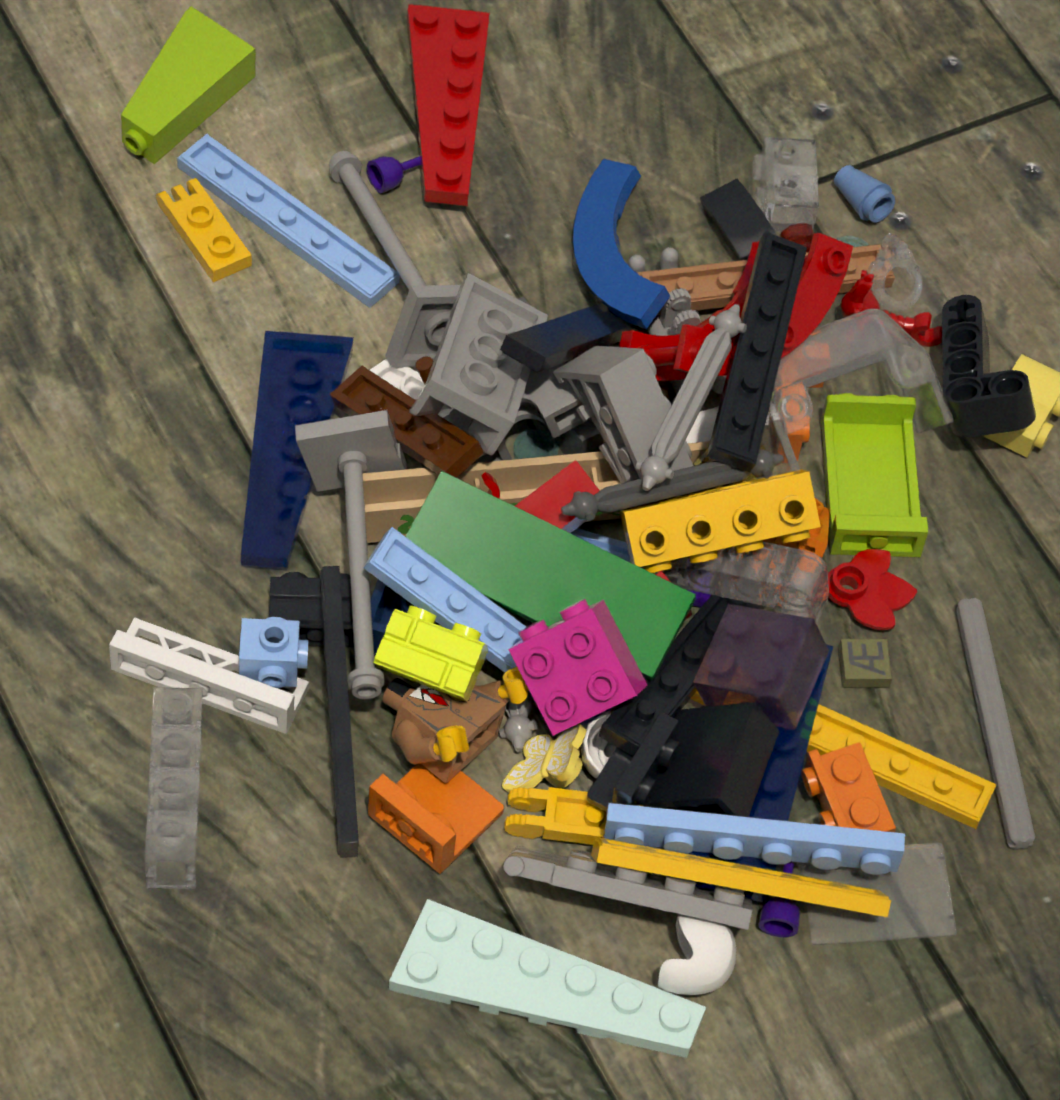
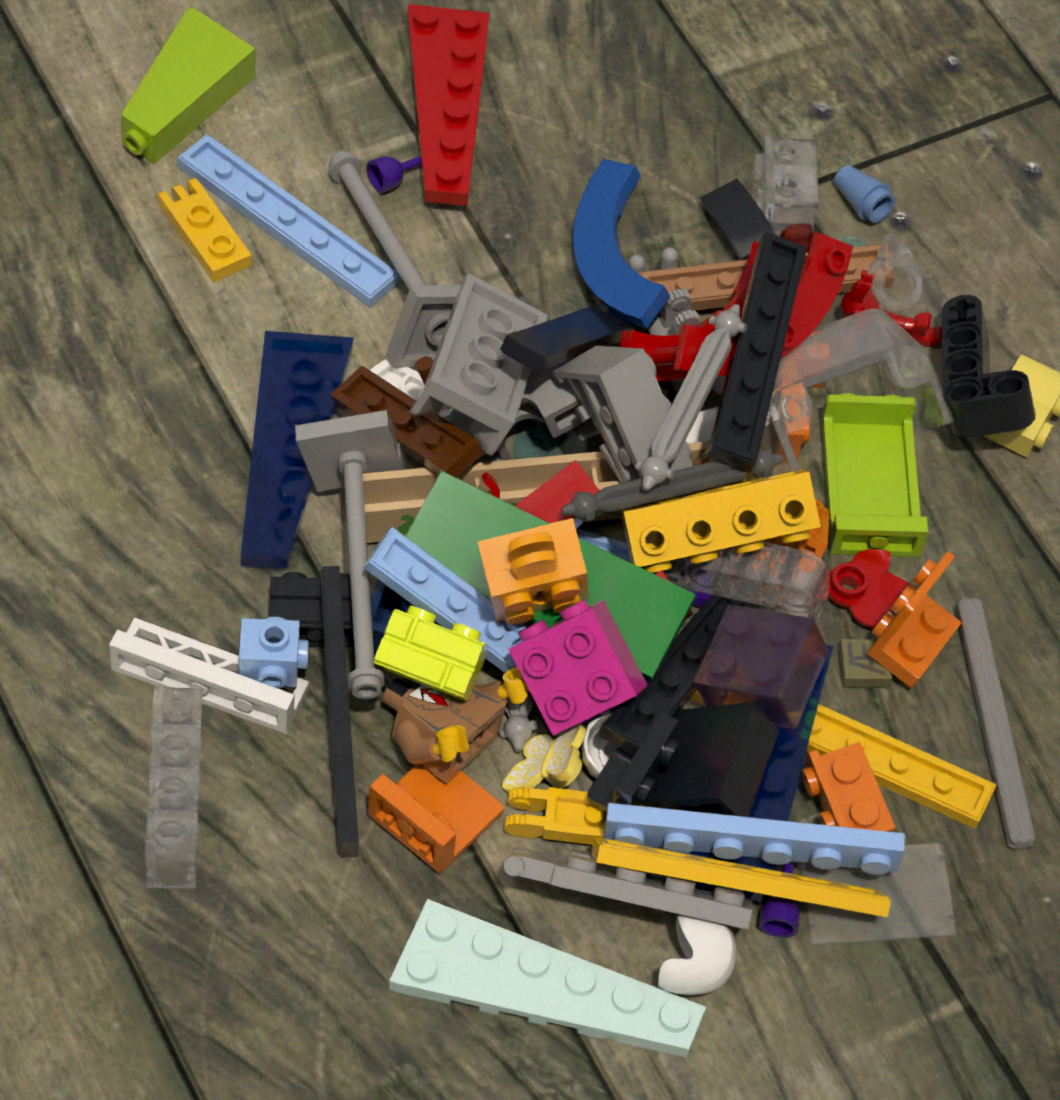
(532, 562): none -> light orange brick
(919, 629): none -> orange bracket

